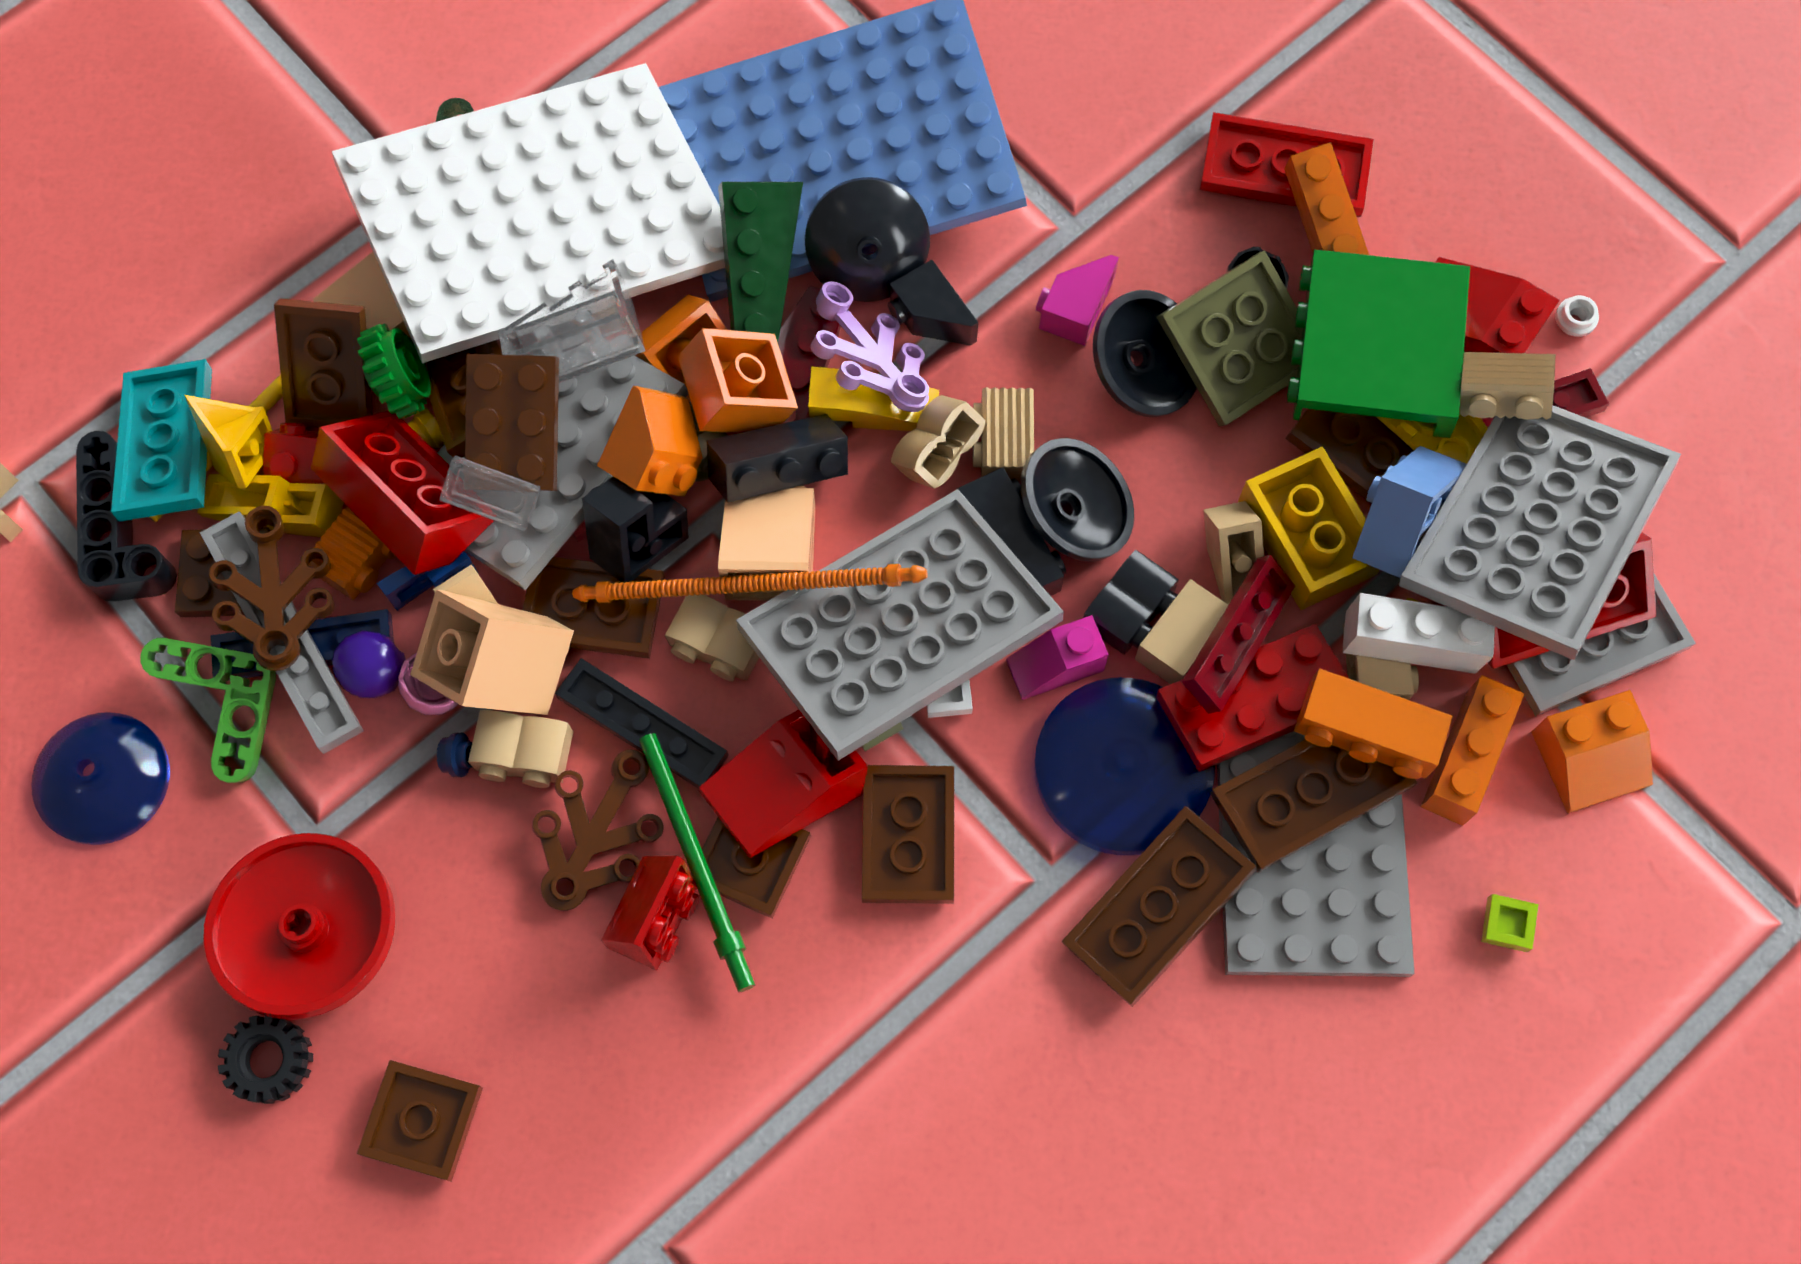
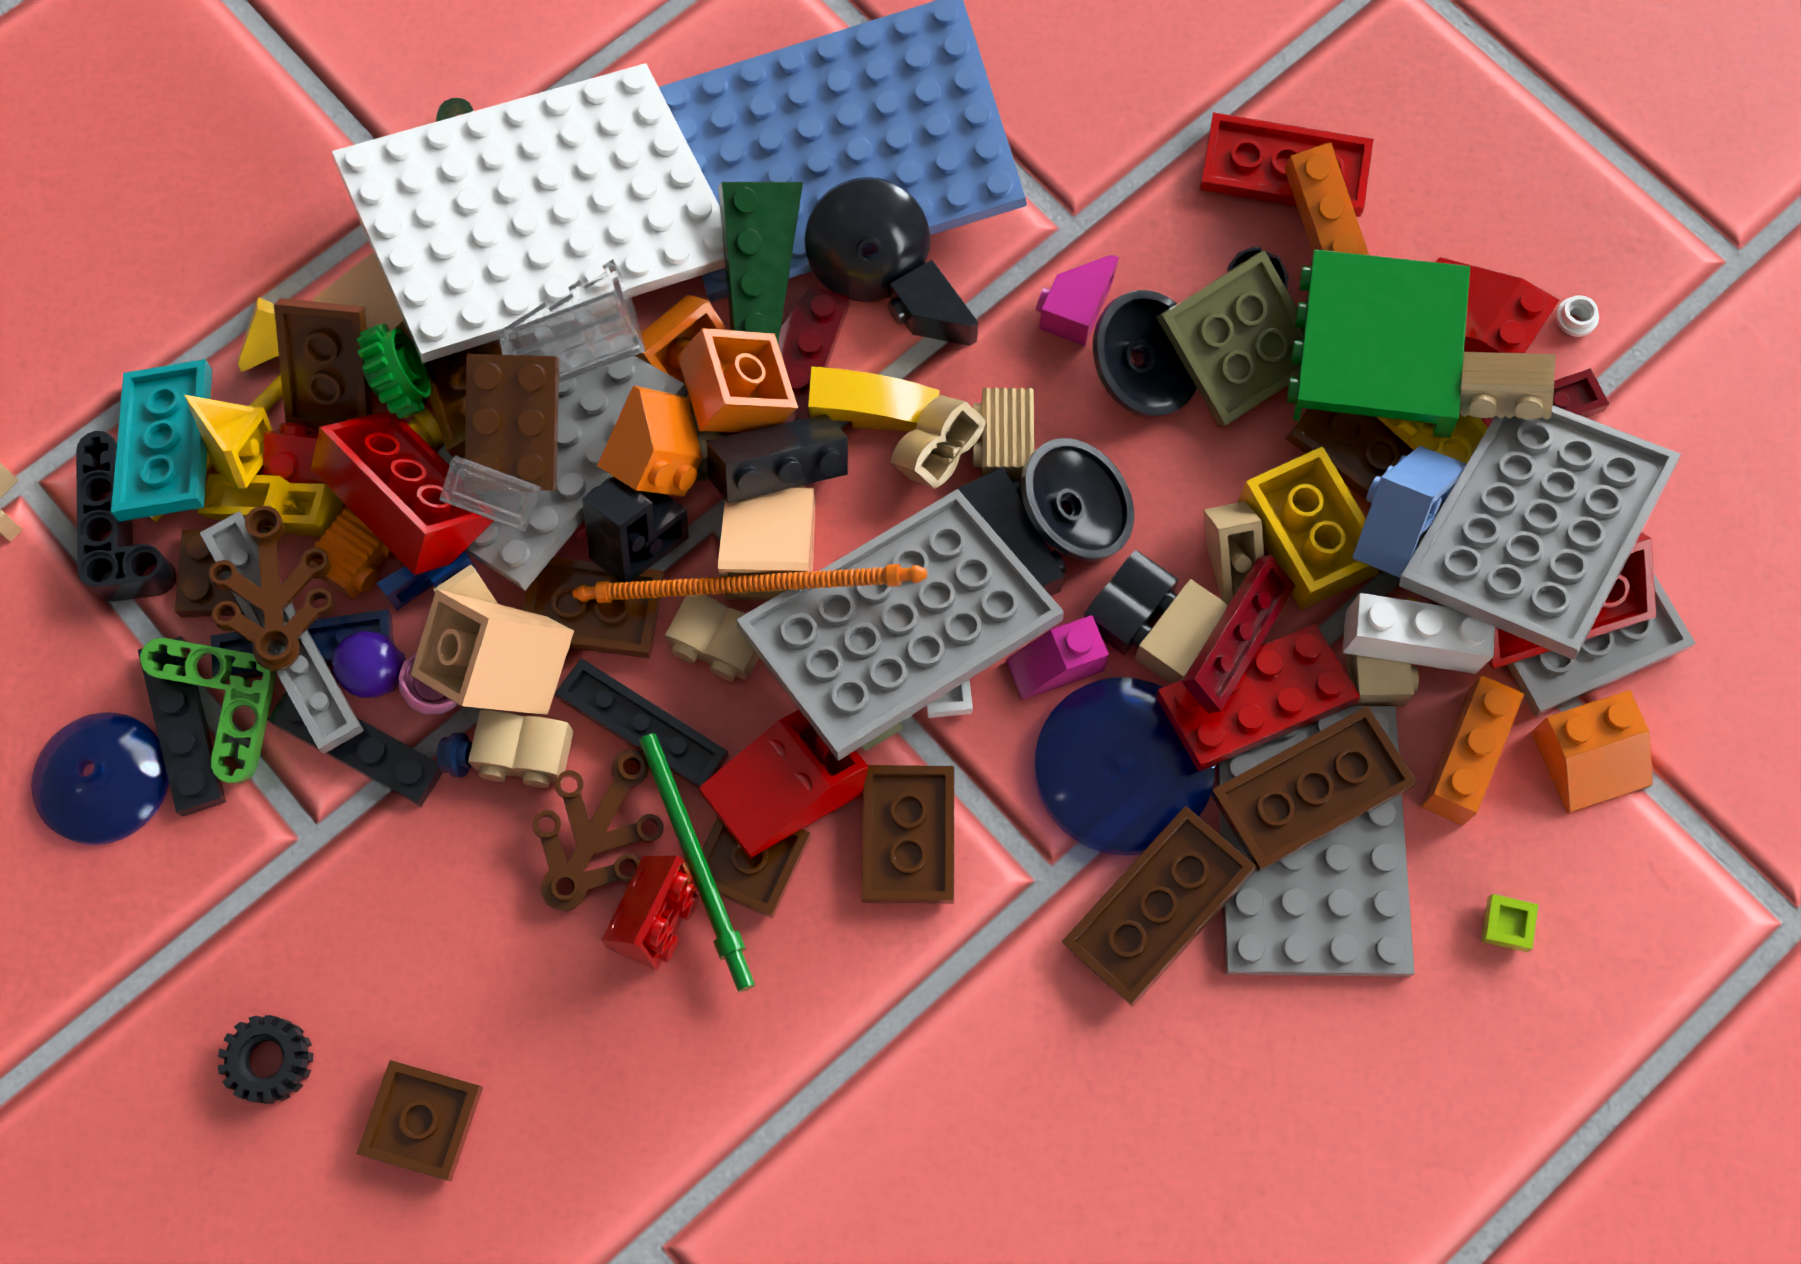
(183, 739): none -> black plate
(260, 338): none -> yellow slope
(299, 926): red dish -> none
(370, 754): none -> black plate
(905, 389): lavender plant -> none
(1373, 725): orange brick -> none

